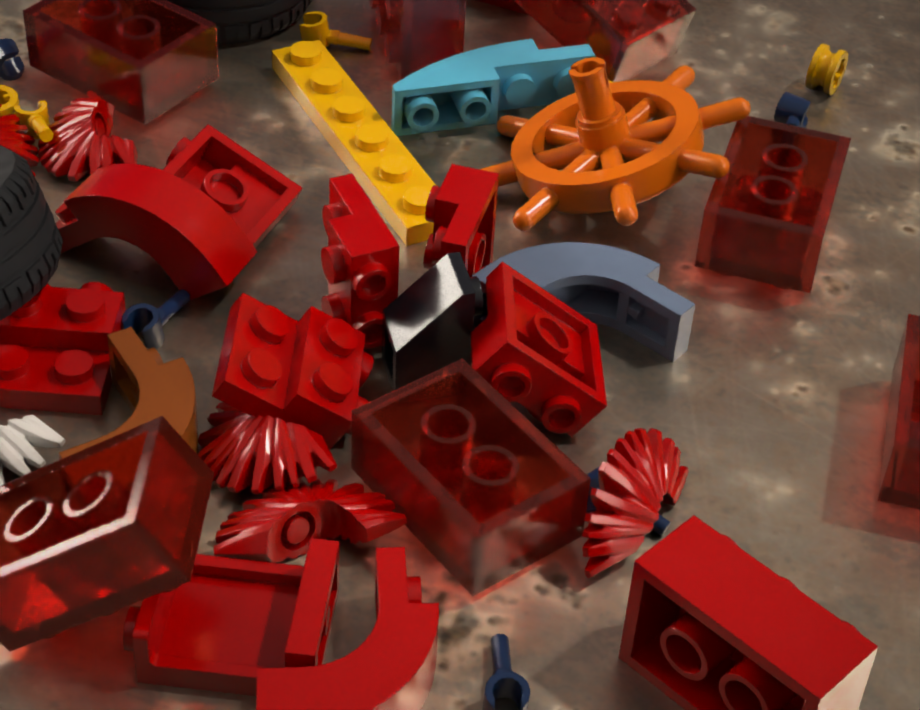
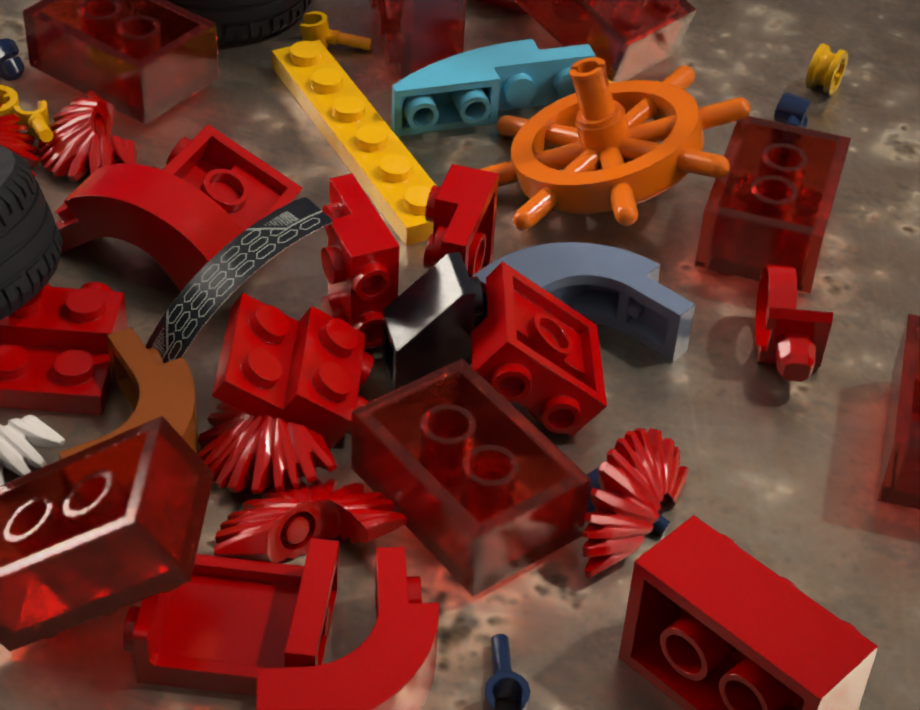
(151, 320): dark blue hand -> none
(229, 271): none -> black sticker
(784, 334): none -> red piece

